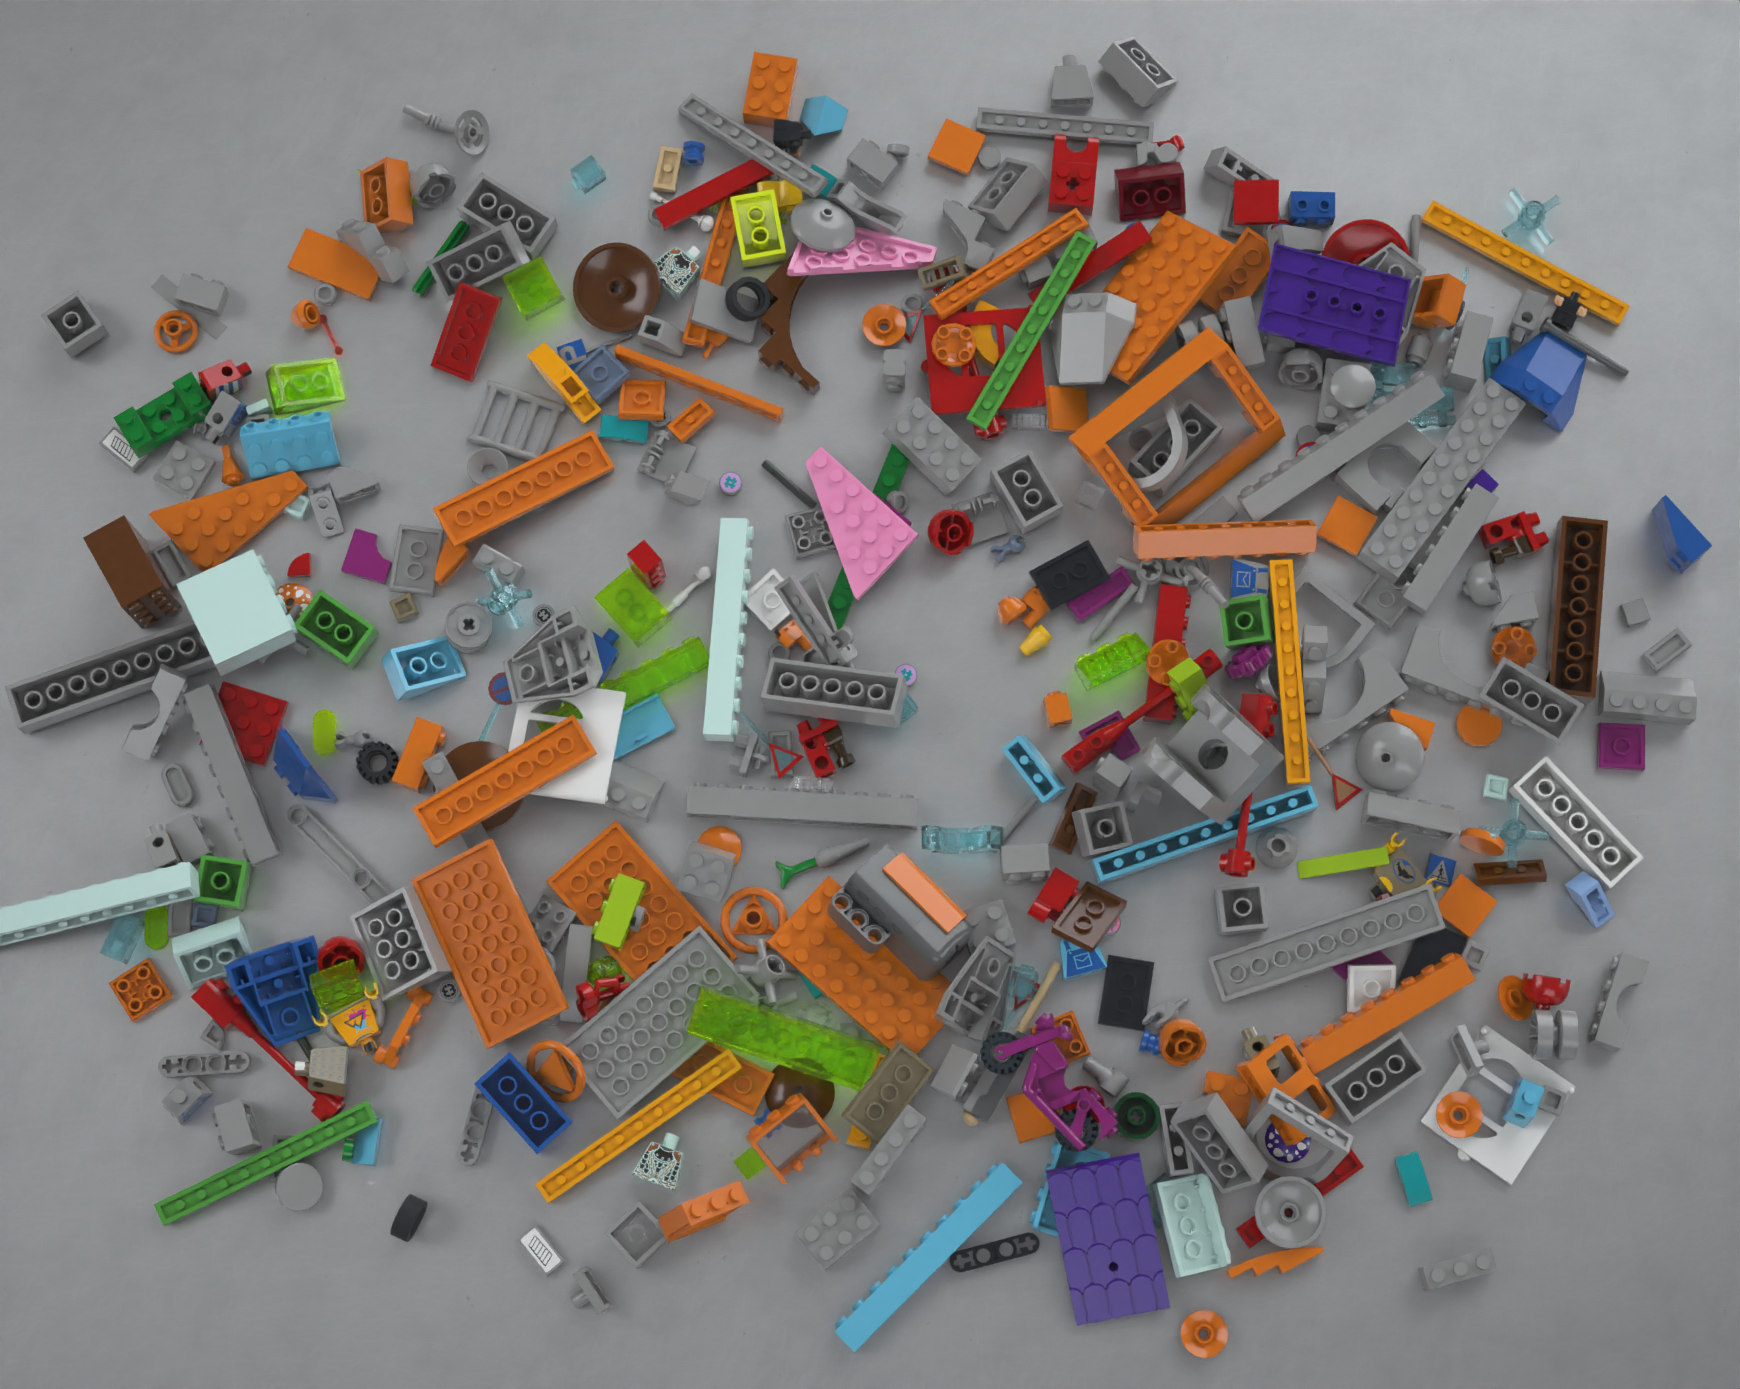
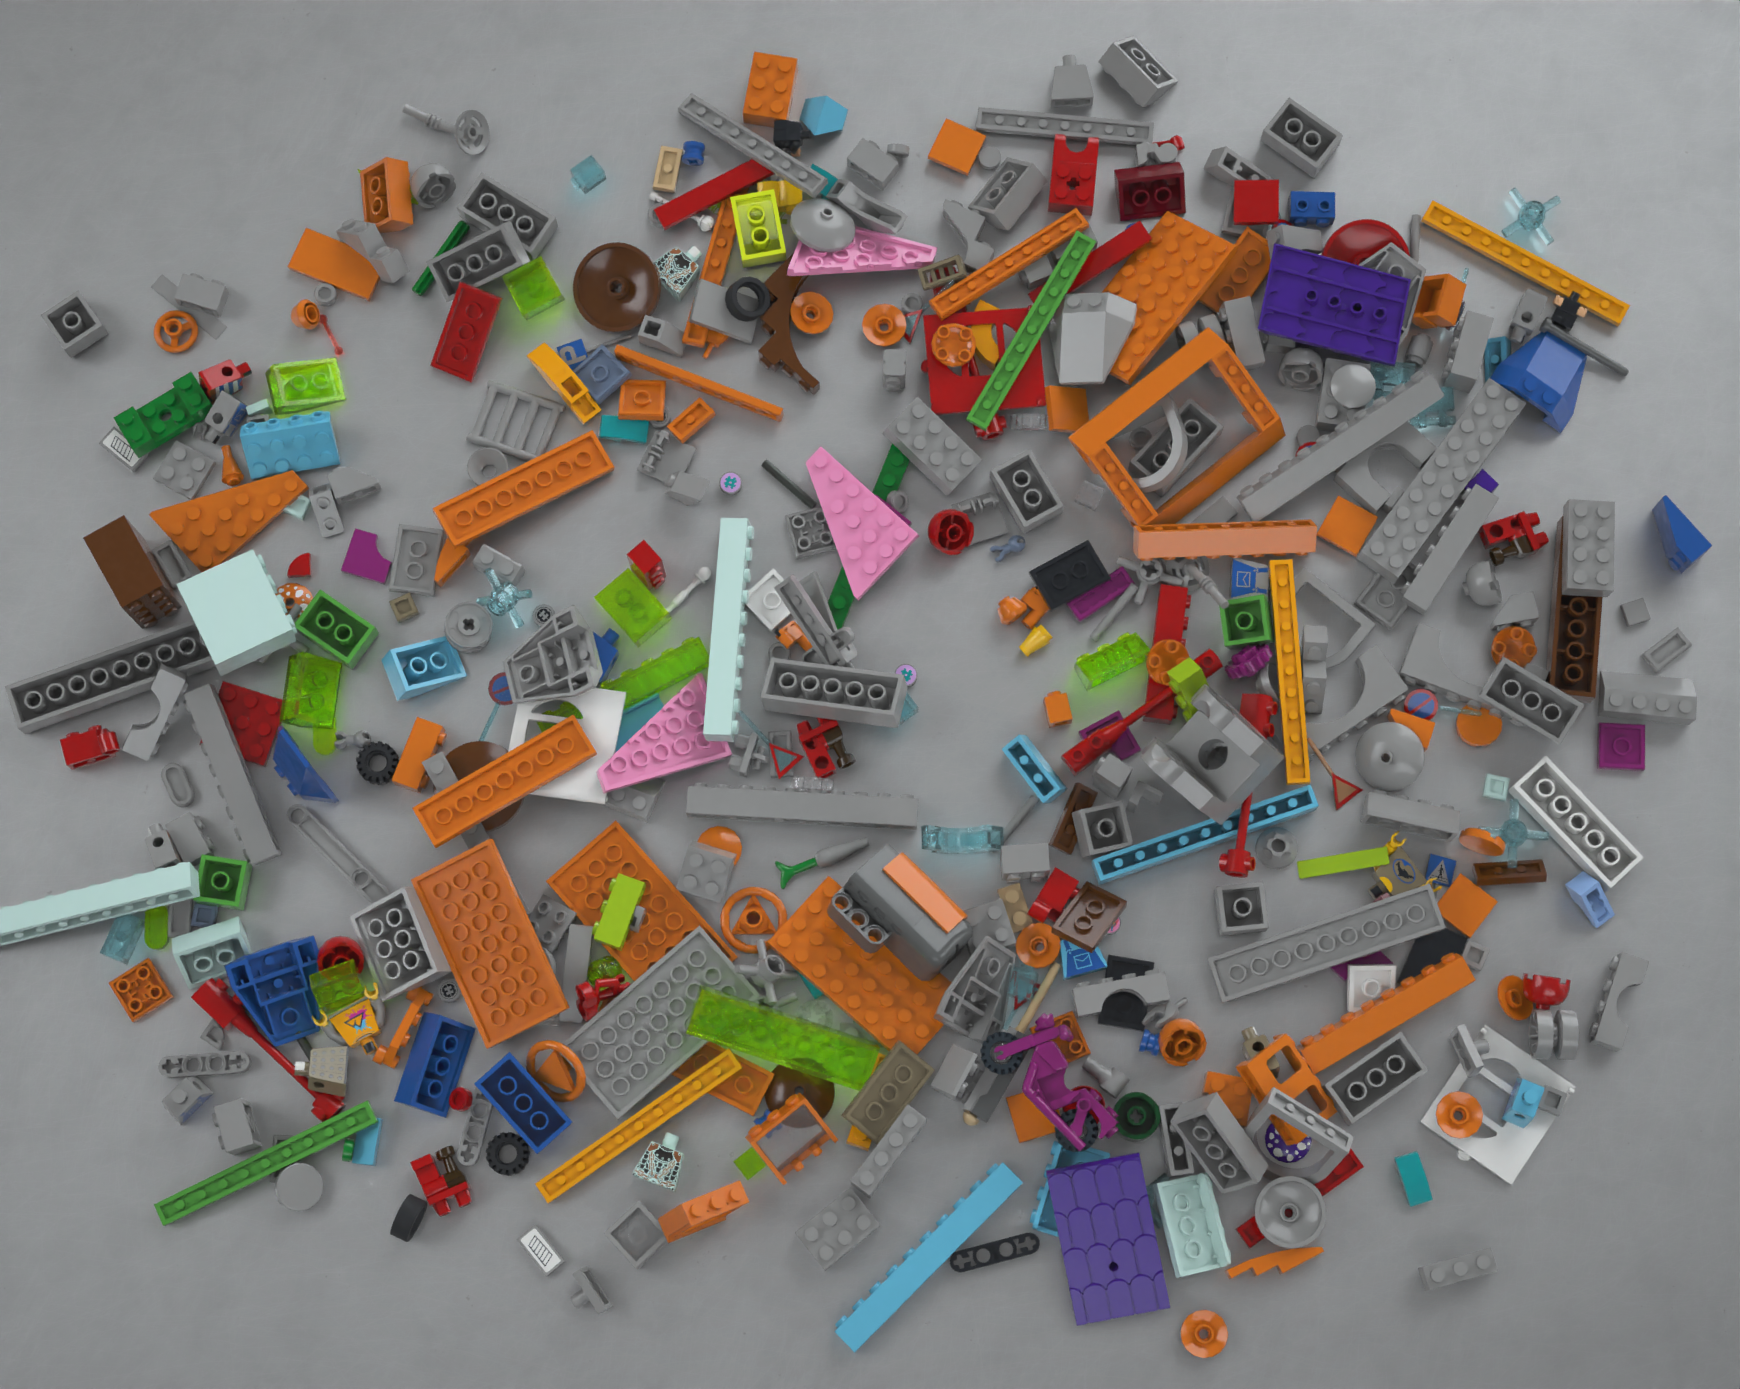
(89, 746): none -> red hinge
(310, 691): none -> clear neon green slope
(434, 1064): none -> blue slope
(443, 1187): none -> red hips
(460, 1099): none -> red tile
(493, 1153): none -> black tyre
(666, 743): none -> bright pink wing
(817, 306): none -> orange dish
(1015, 907): none -> tan plate
(1028, 941): none -> orange dish
(1150, 988): none -> light grey arch
(1301, 137): none -> light grey brick
(1425, 705): none -> piece
(1588, 548): none -> light grey brick

